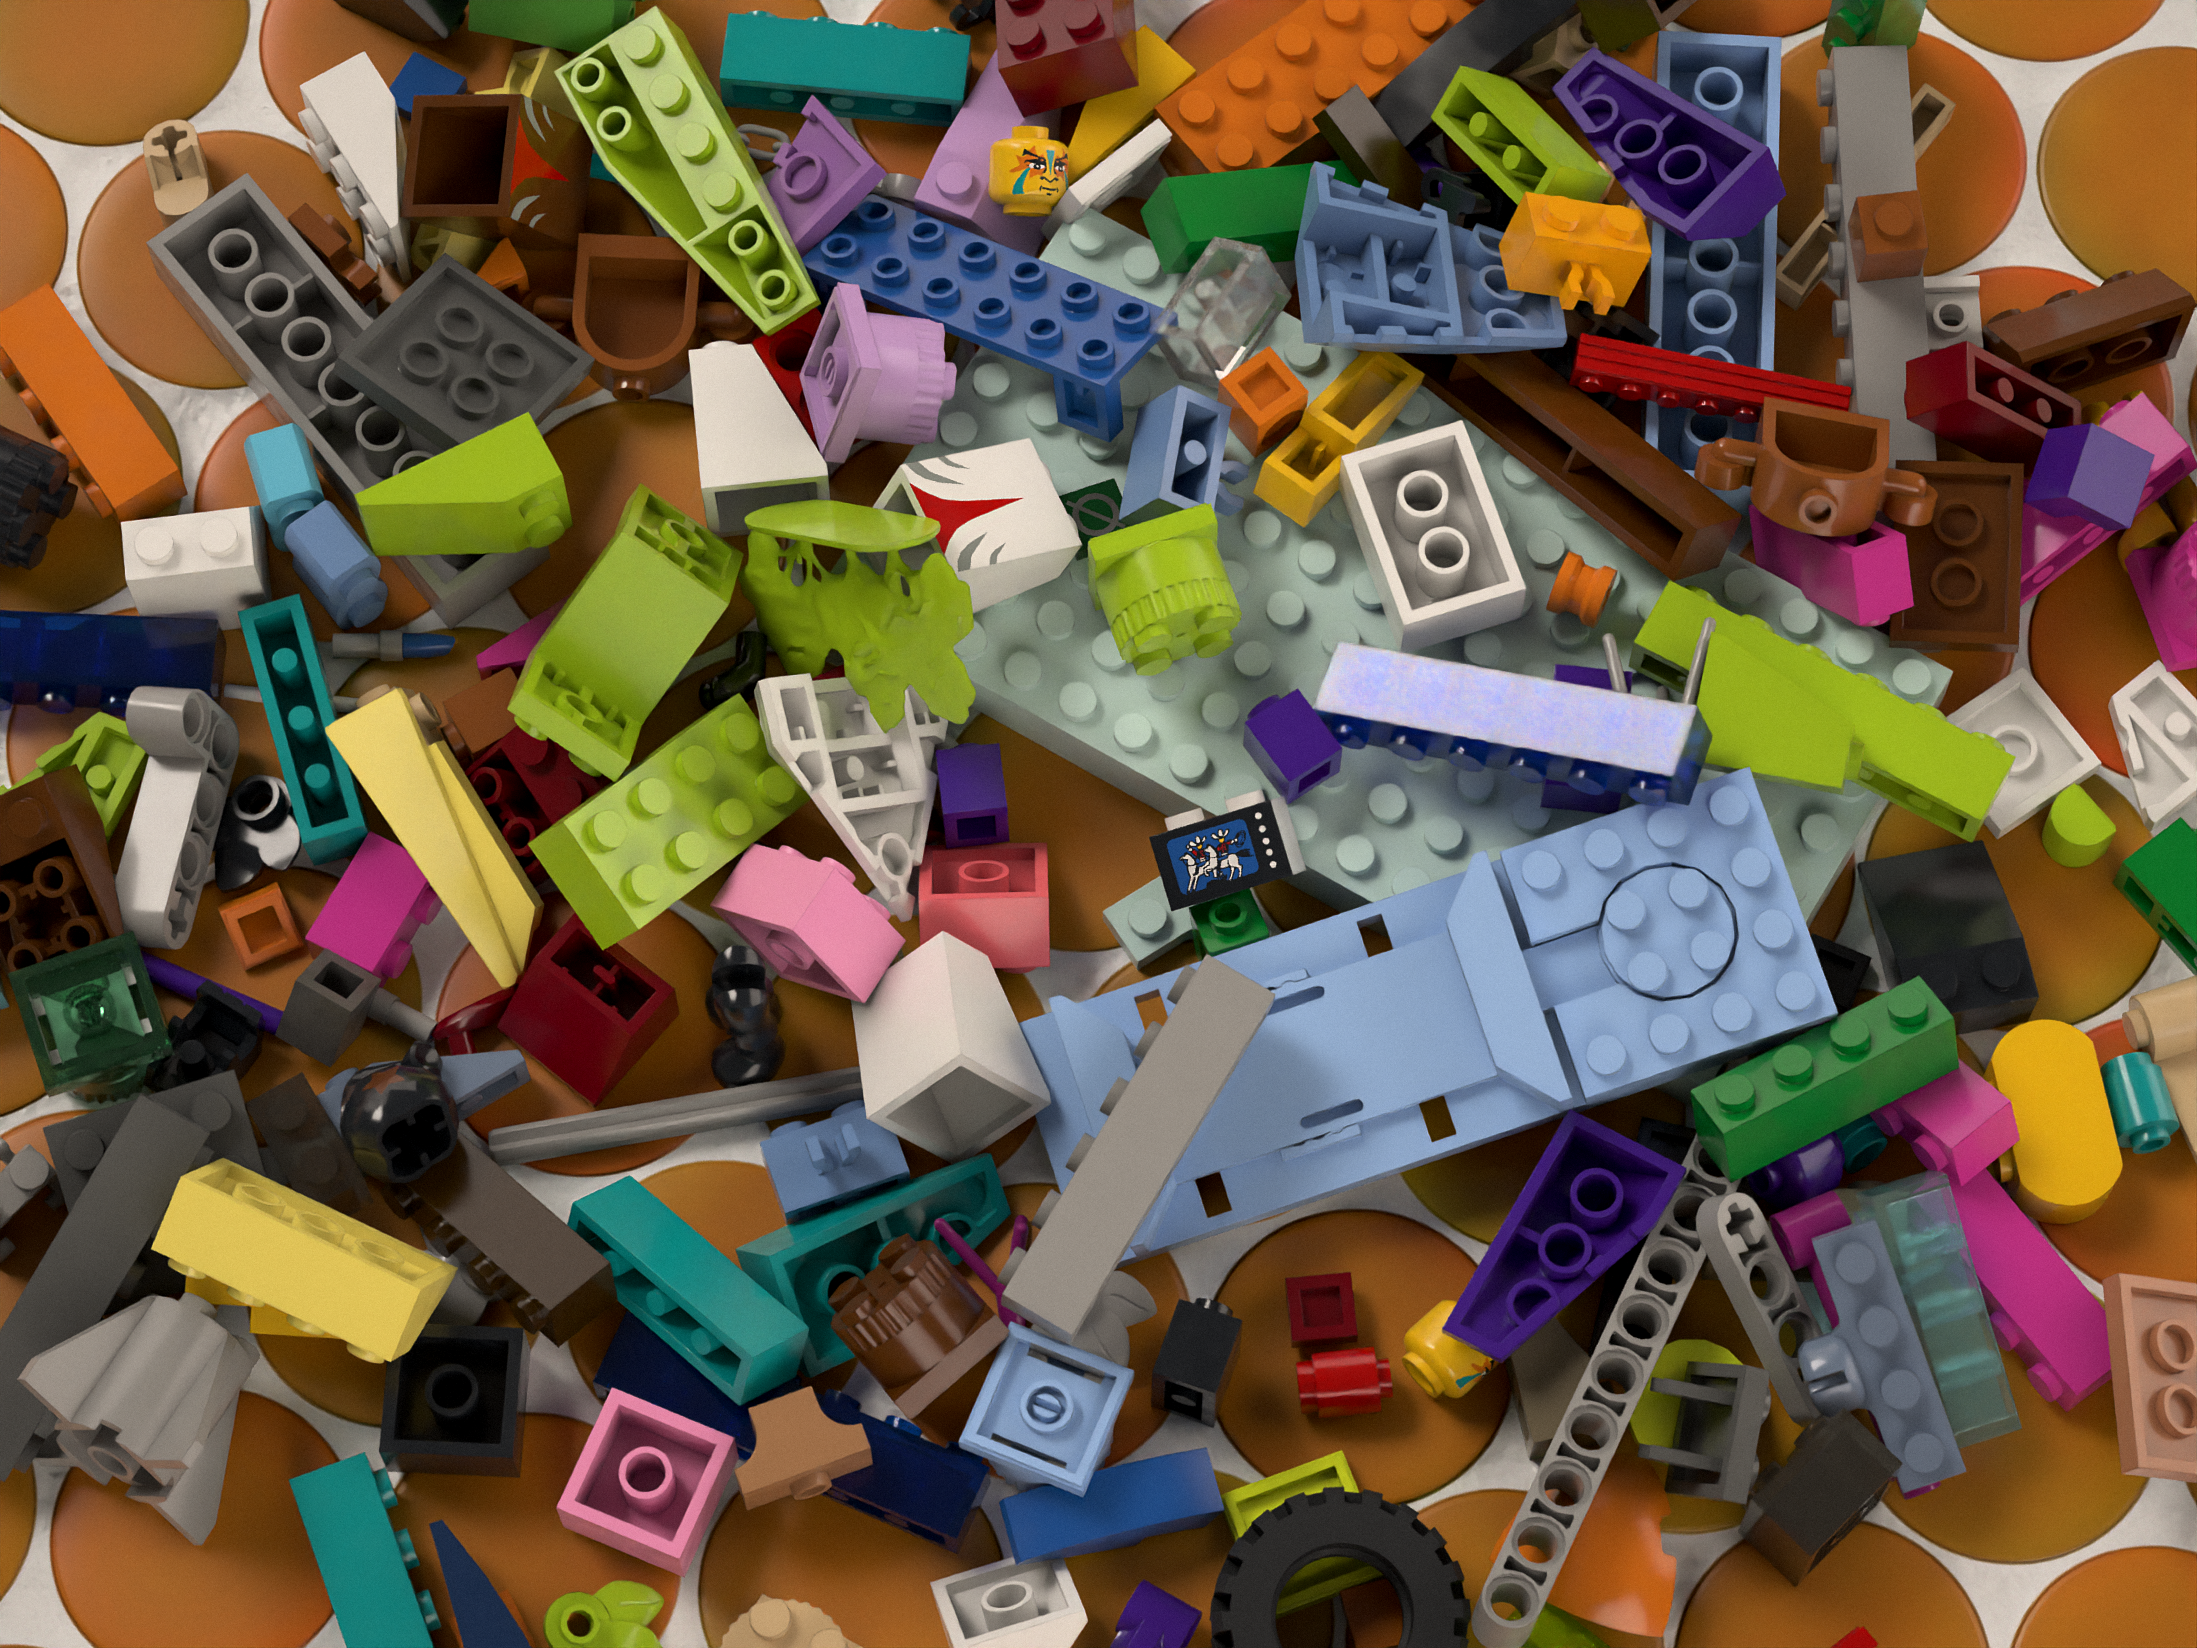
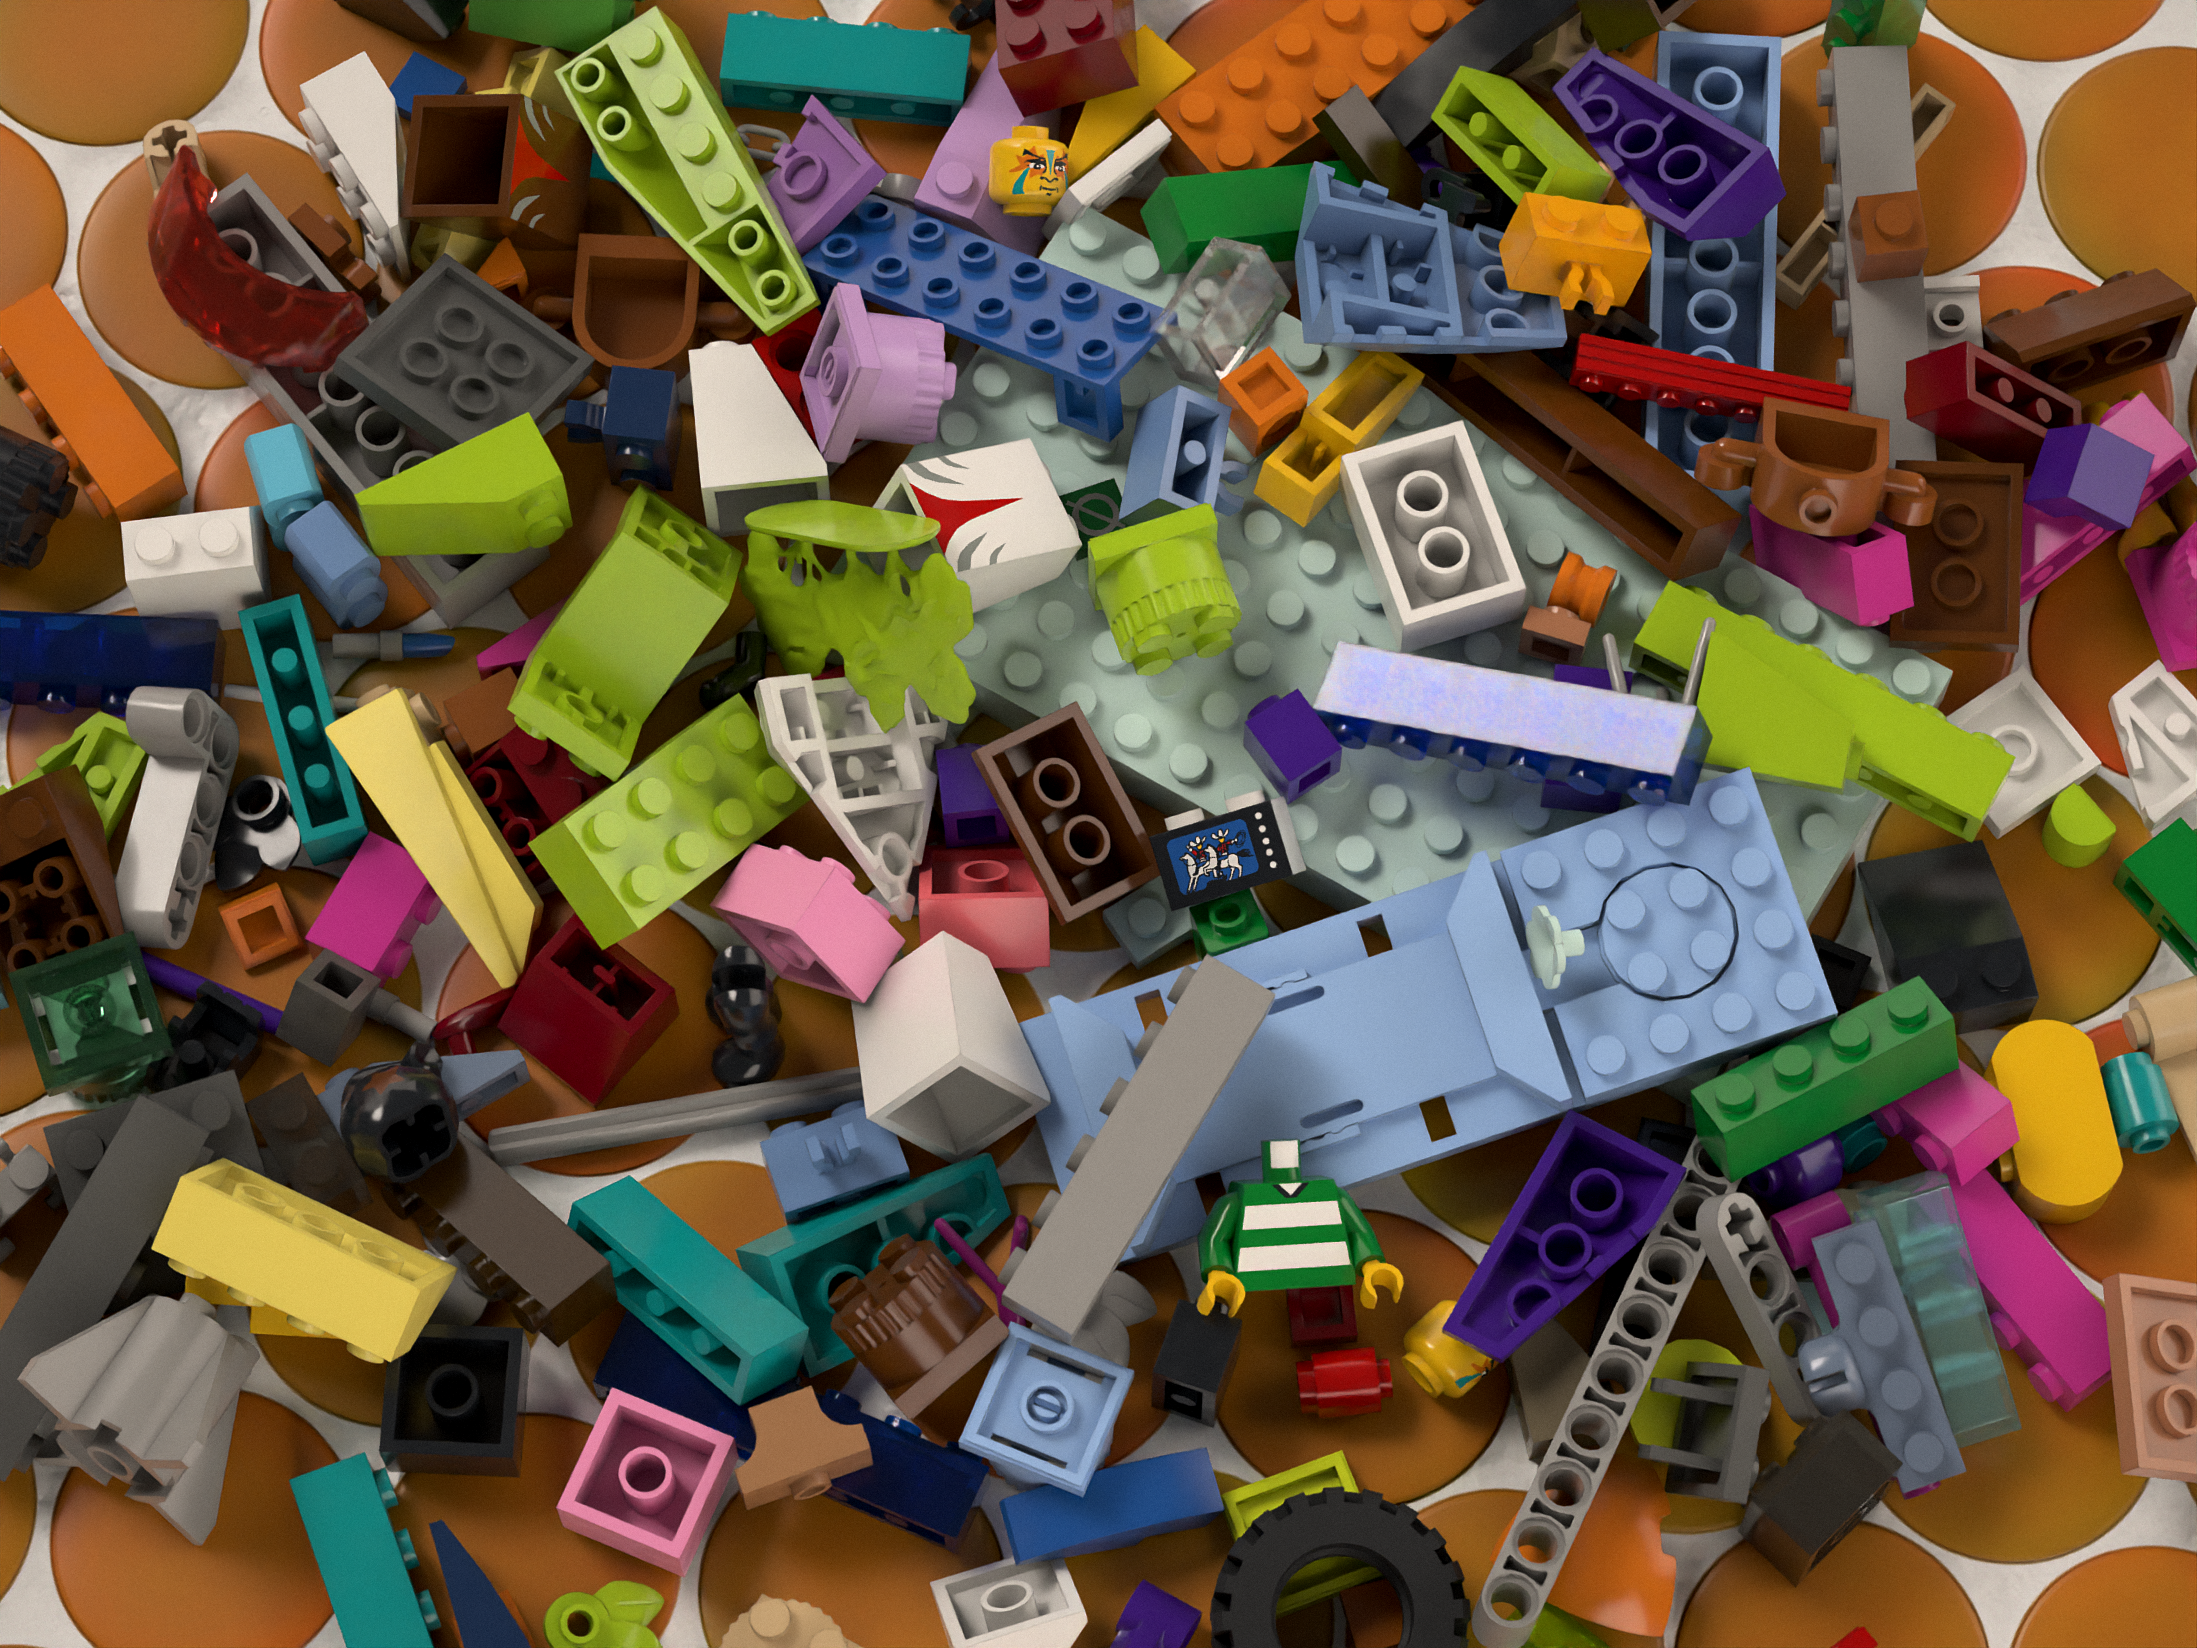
(229, 300): none -> clear red windscreen
(637, 427): none -> dark blue brick
(1068, 813): none -> reddish brown slope
(1288, 1236): none -> torso
(1550, 946): none -> light aqua plant
(1554, 635): none -> nougat plate

